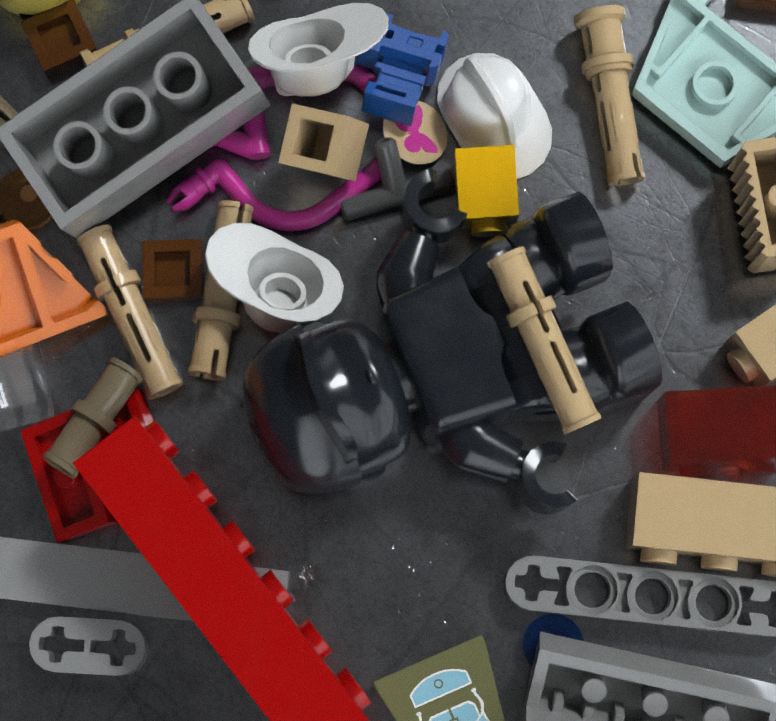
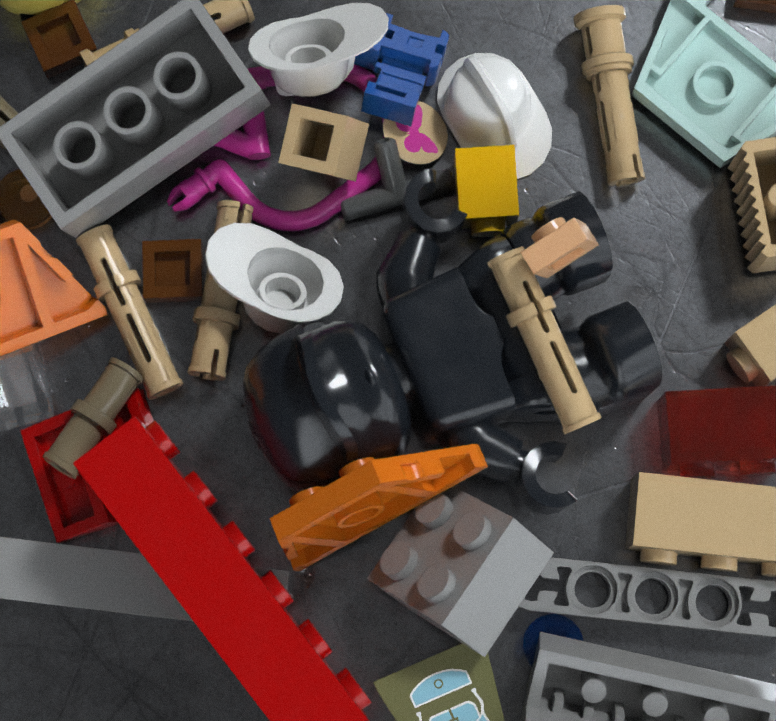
(89, 631): light grey beam -> none
(367, 498): none -> orange wing
(461, 567): none -> light grey brick
(558, 245): none -> light nougat plate

